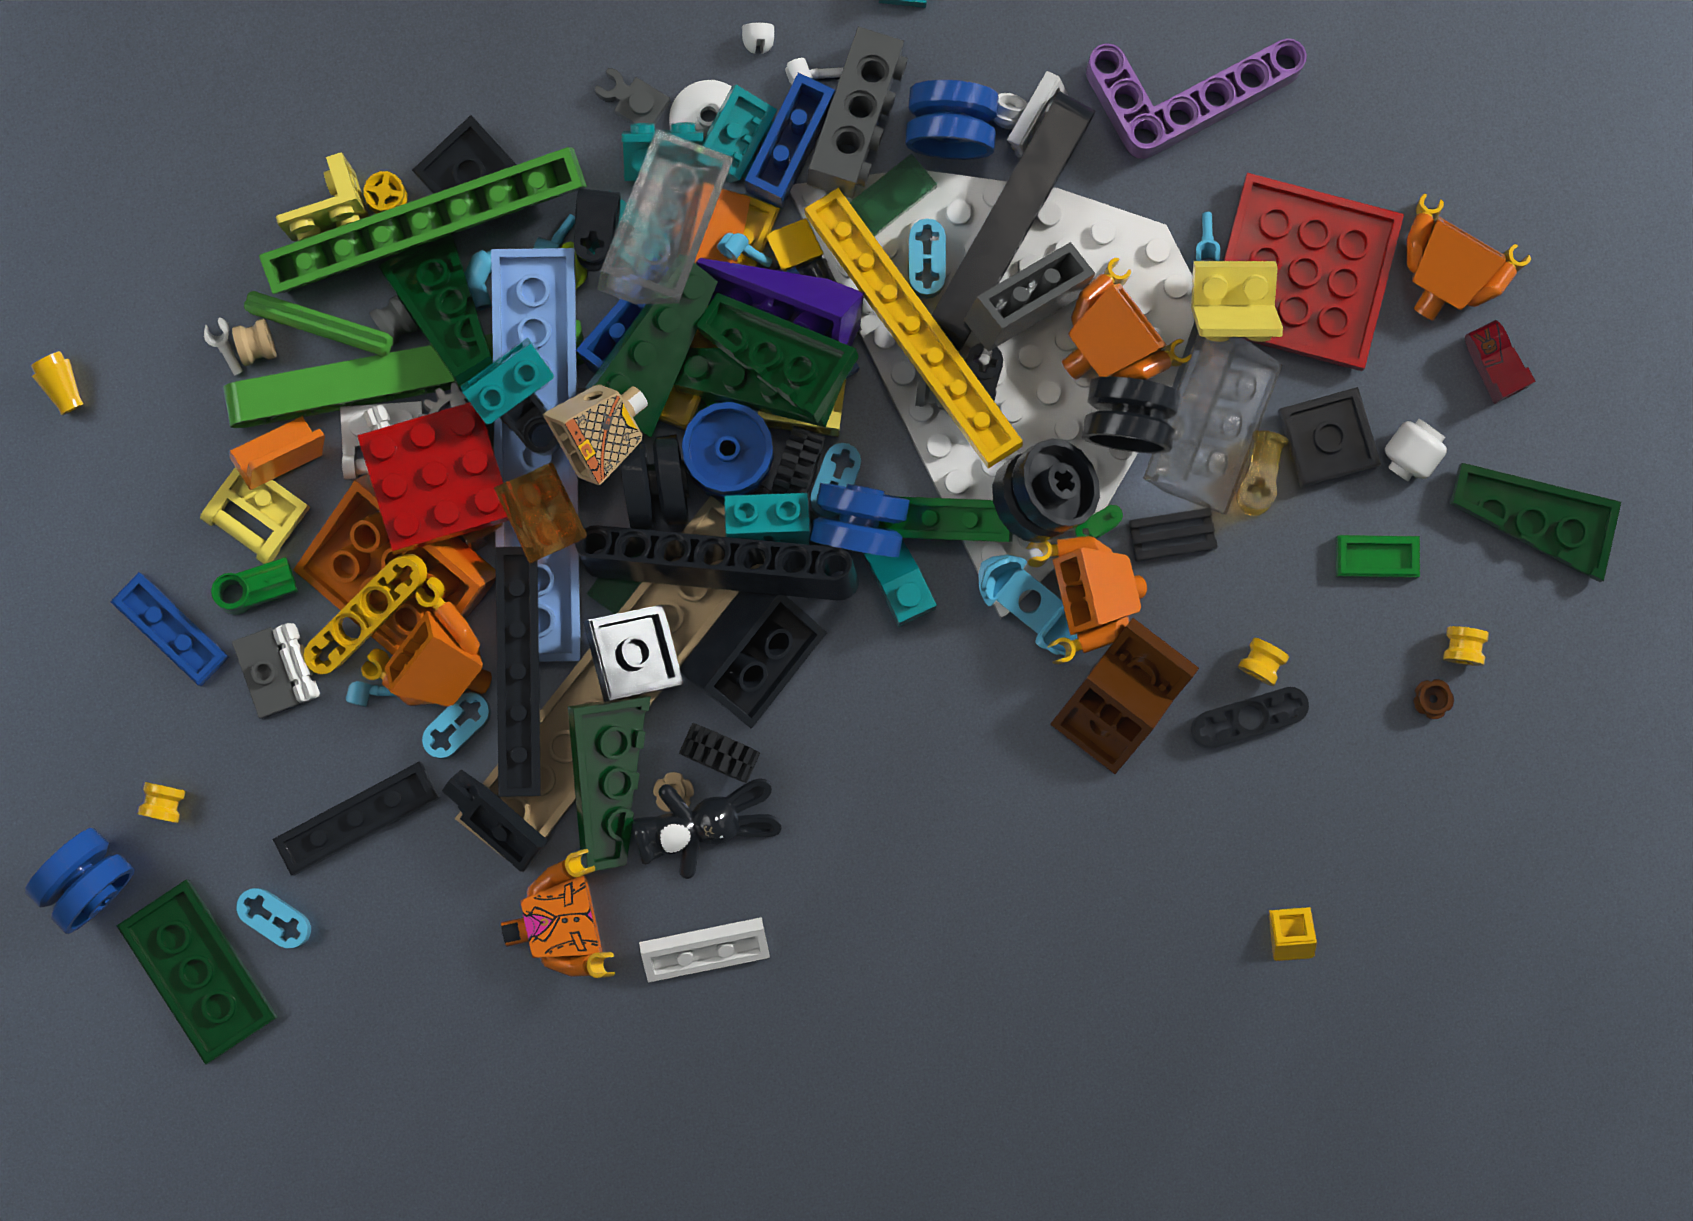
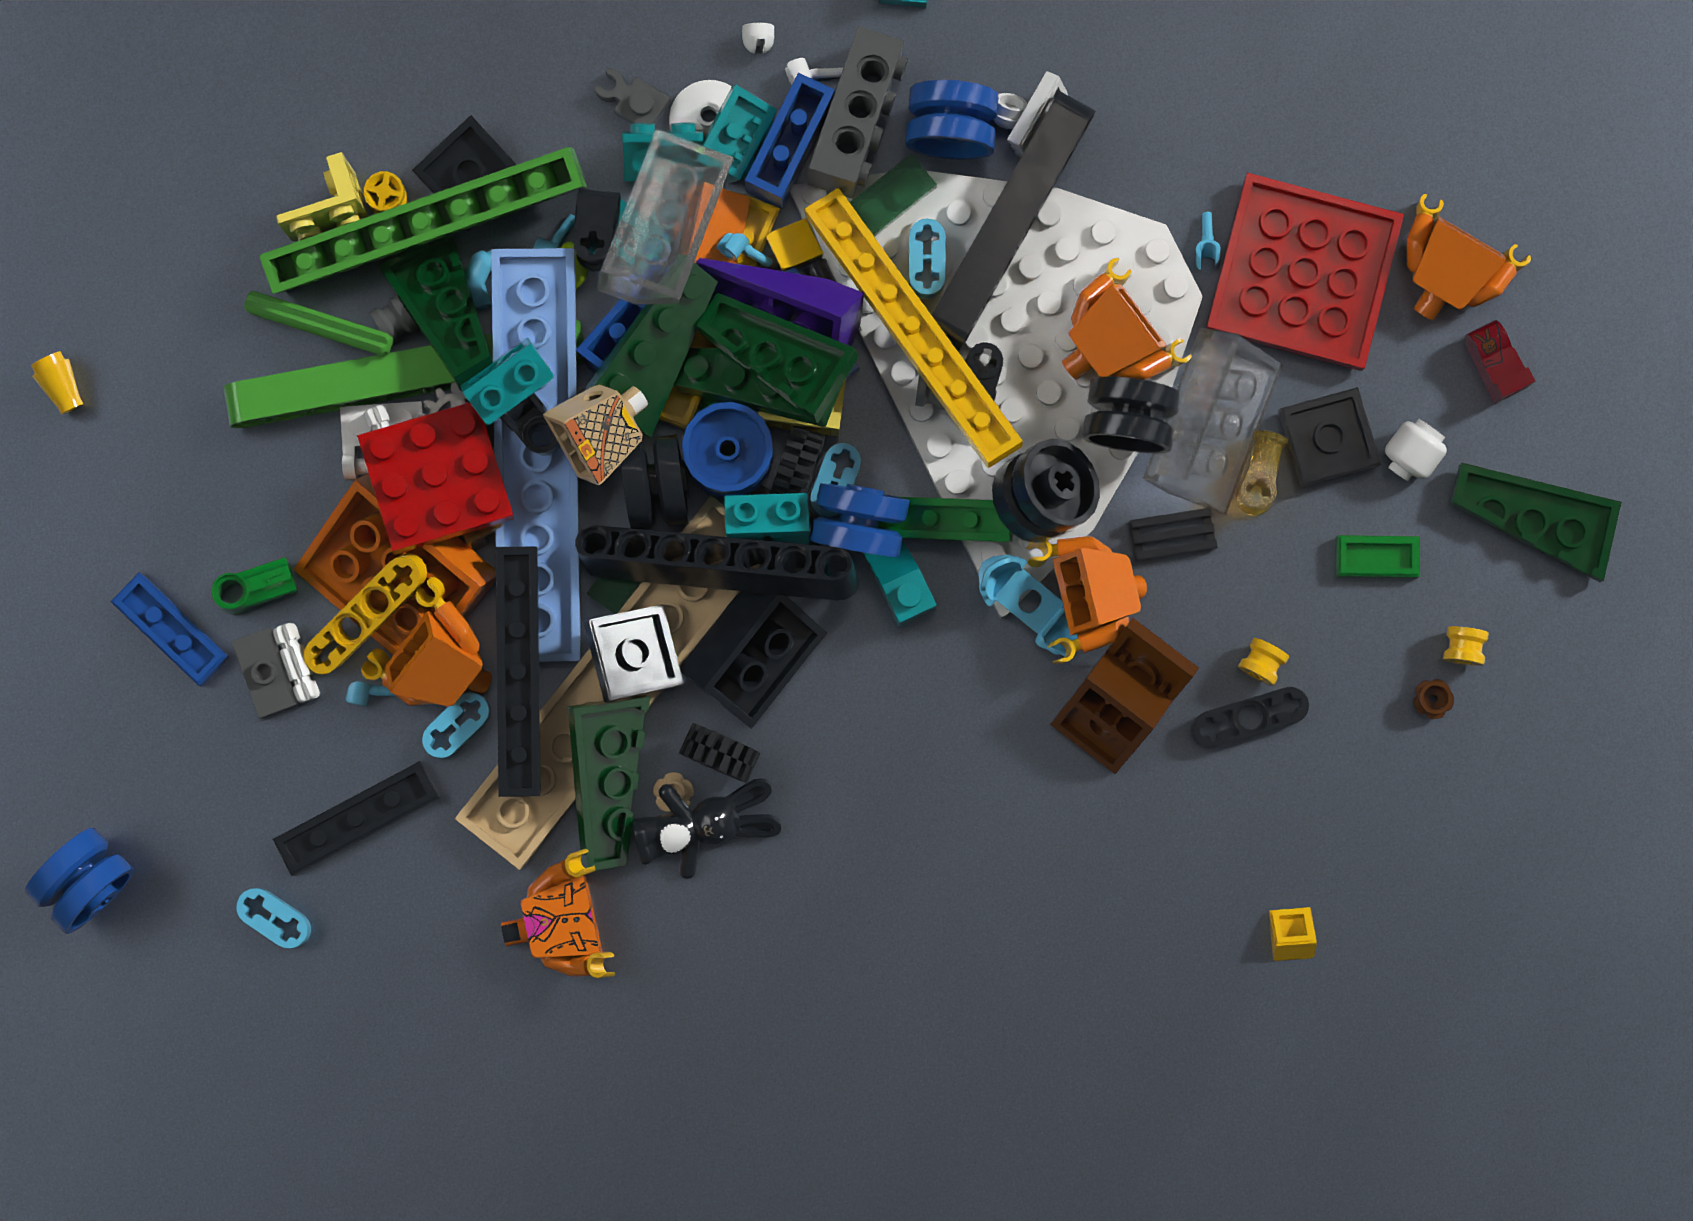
(161, 802): yellow wheel -> none
(197, 971): dark green tile -> none
(223, 345): white hand -> none
(254, 342): tan wheel -> none
(267, 503): light yellow plate -> none
(277, 452): orange panel -> none
(495, 821): black hinge -> none
(540, 512): clear orange bracket -> none
(704, 950): white plate -> none
(1029, 296): dark grey brick -> none
(1101, 522): green piece -> none
(1191, 101): medium lavender beam -> none
(1235, 300): light yellow bracket -> none

